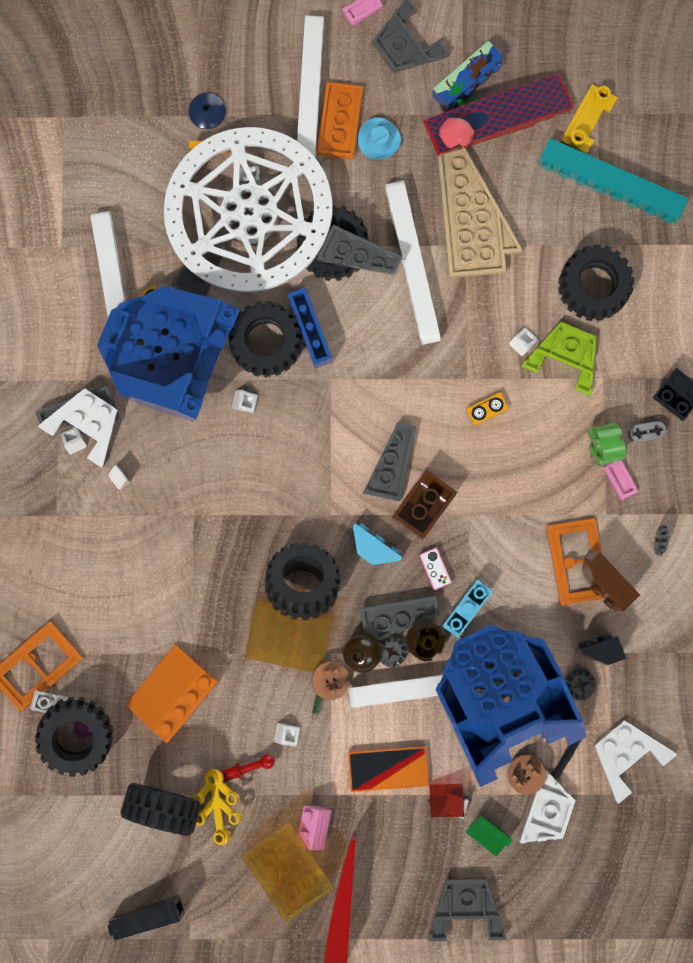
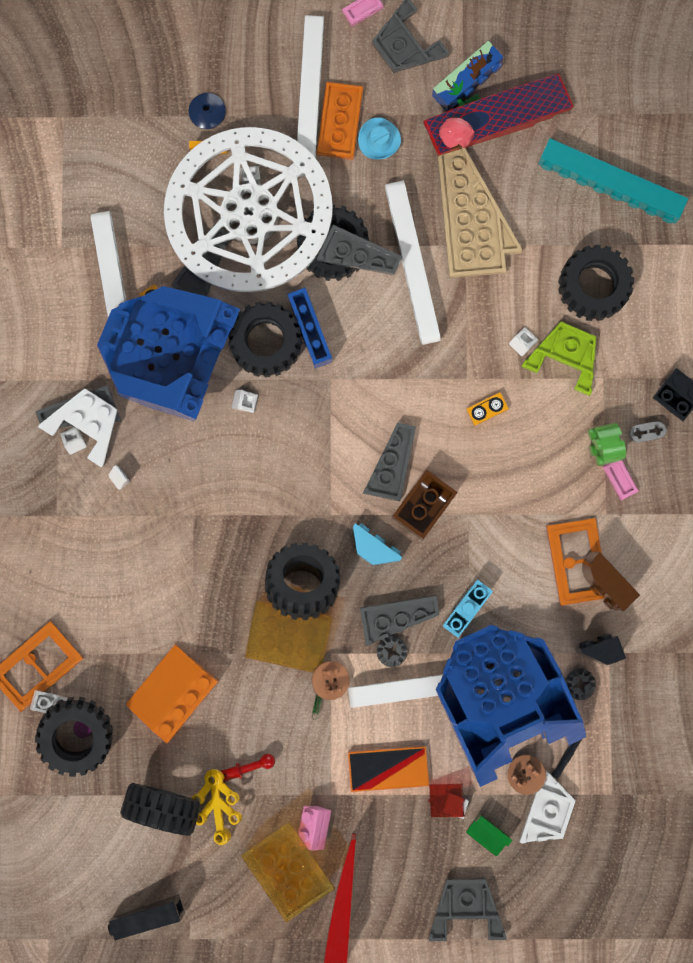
(286, 734): white slope -> none
(362, 653): dark brown cylinder -> none
(425, 640): dark brown cylinder -> none
(435, 568): white tile -> none
(587, 117): yellow brick -> none
(621, 749): white wing -> none
(661, 540): dark grey gear -> none

